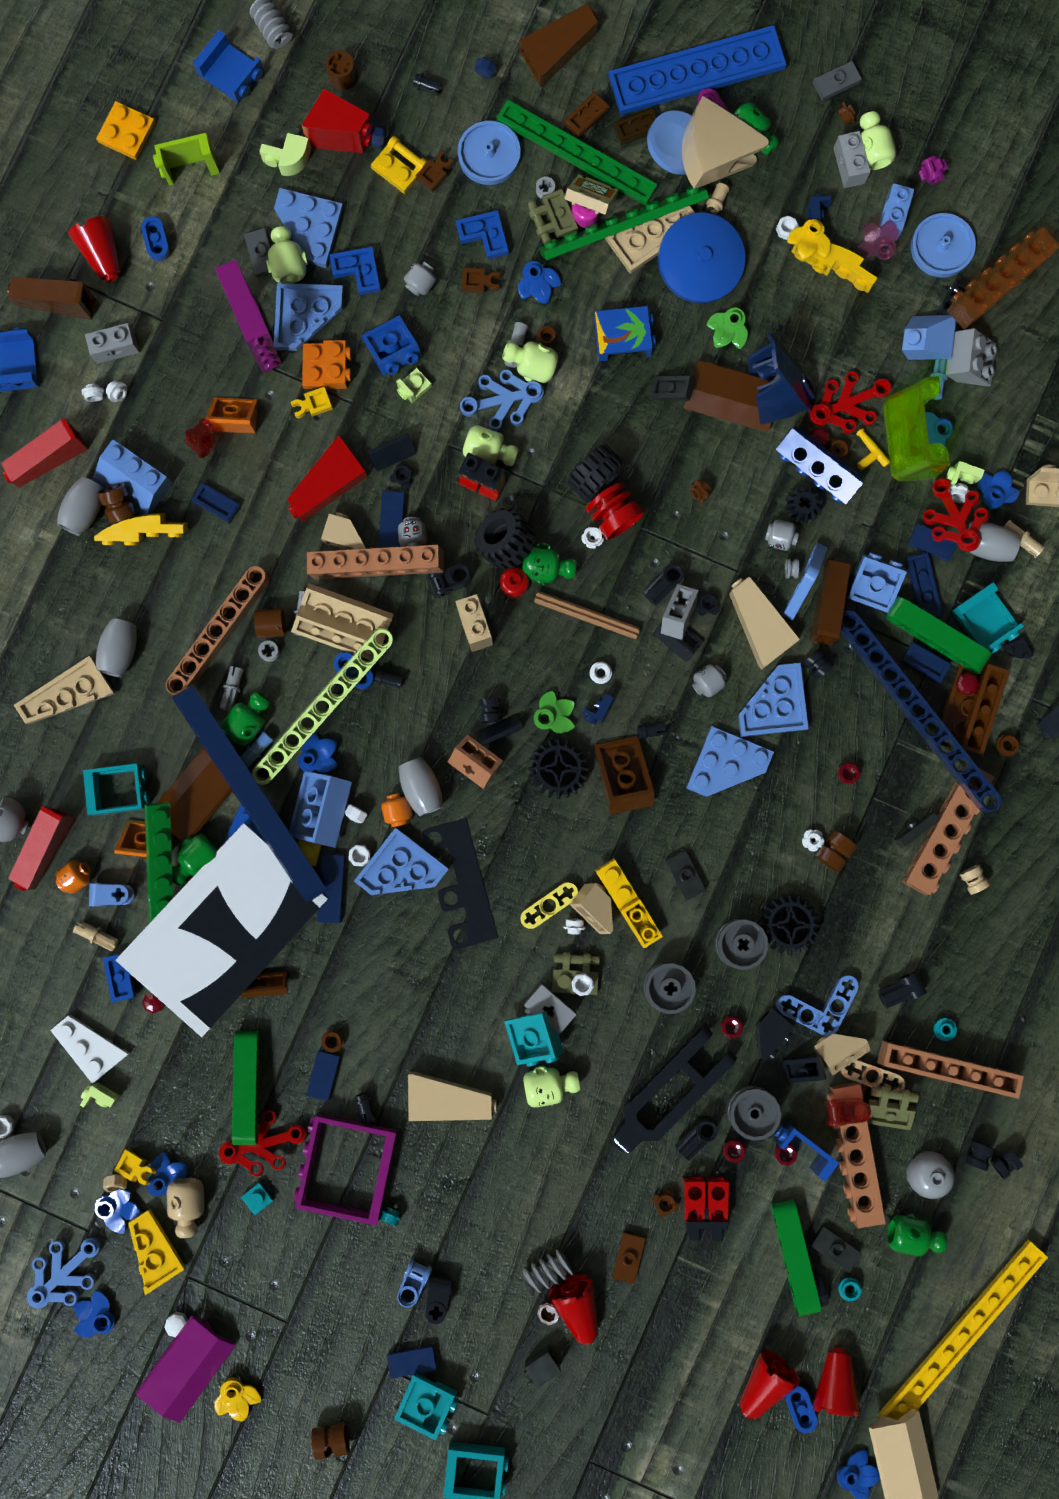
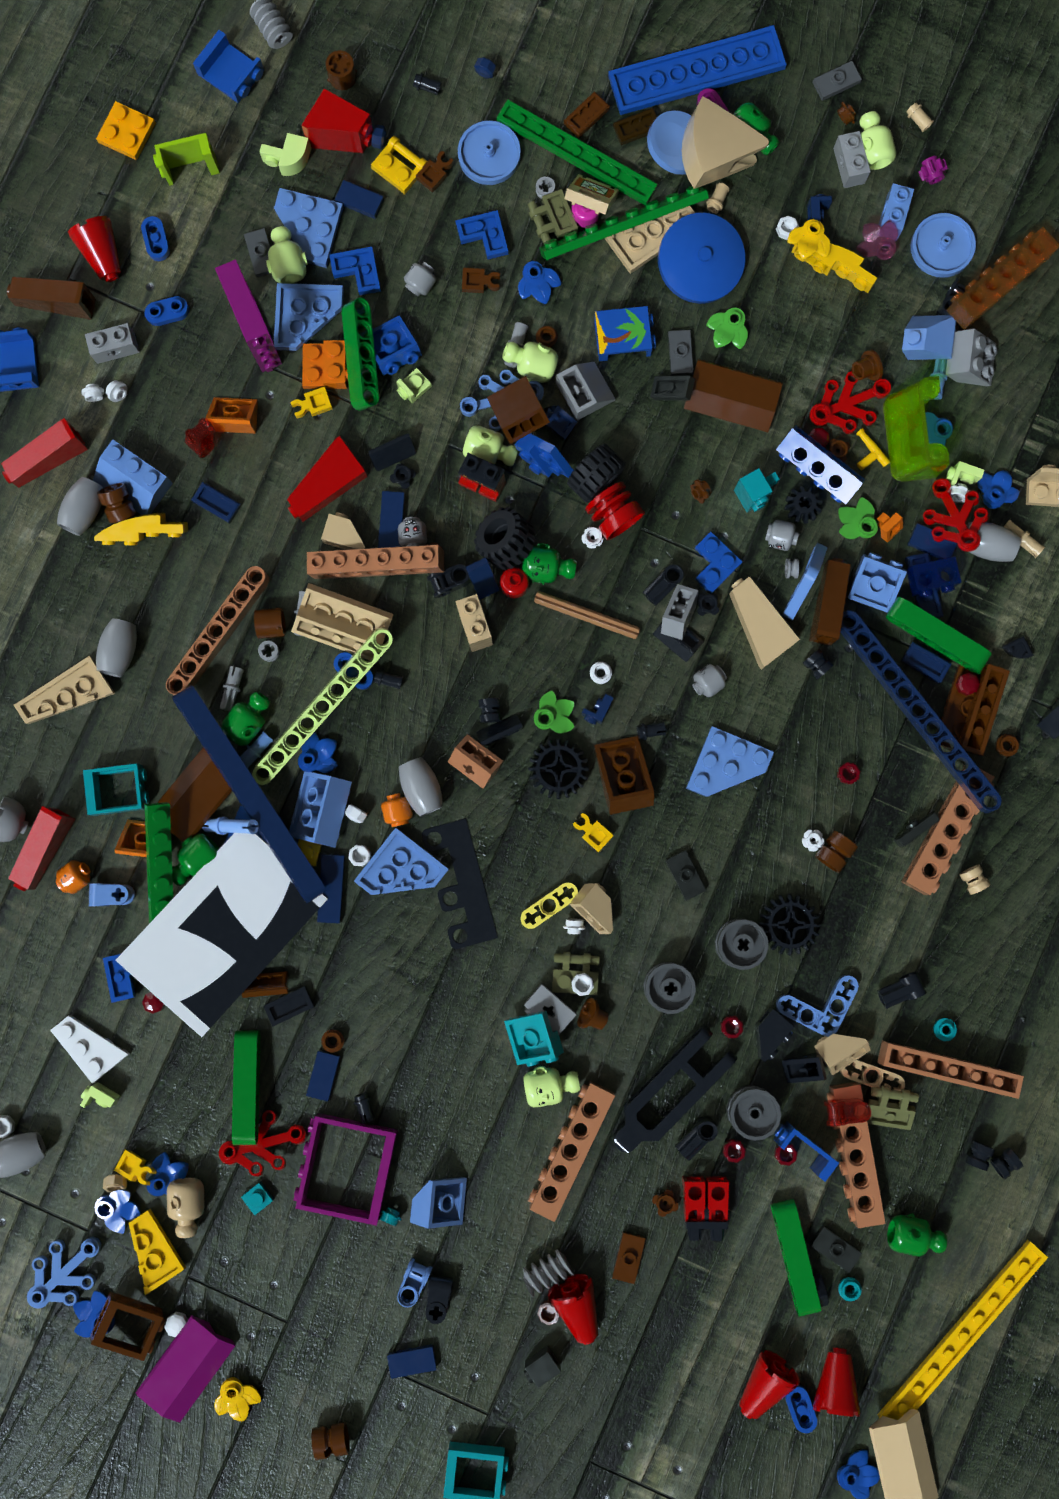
(96, 935): tan axle -> none
(117, 1301): none -> reddish brown window
(166, 312): none -> blue plate
(223, 825): none -> light blue pin
(289, 1006): none -> black tile
(359, 199): none -> dark blue tile
(360, 354): none -> green beam
(427, 1406): teal plate -> none
(439, 1203): none -> medium blue slope
(444, 1100): tan slope -> none
(482, 578): none -> dark blue tile
(518, 410): none -> reddish brown brick
(542, 456): none -> blue plate
(551, 1205): none -> nougat brick
(558, 42): reddish brown slope -> none
(560, 421): none -> dark blue bracket
(584, 389): none -> light grey slope
(592, 1015): none -> reddish brown piece
(595, 835): none -> yellow plate
(628, 903): yellow slope -> none
(680, 353): none -> dark grey plate
(721, 559): none -> blue plate
(755, 490): none -> teal brick
(776, 705): medium blue plate -> none
(790, 388): dark blue piece -> none
(855, 519): none -> bright green plate
(868, 366): none -> reddish brown piece
(889, 526): none -> orange tile
(919, 116): none -> tan pin
(930, 1175): light grey cylinder -> none
(932, 573): none -> clear blue brick
(987, 619): teal panel -> none

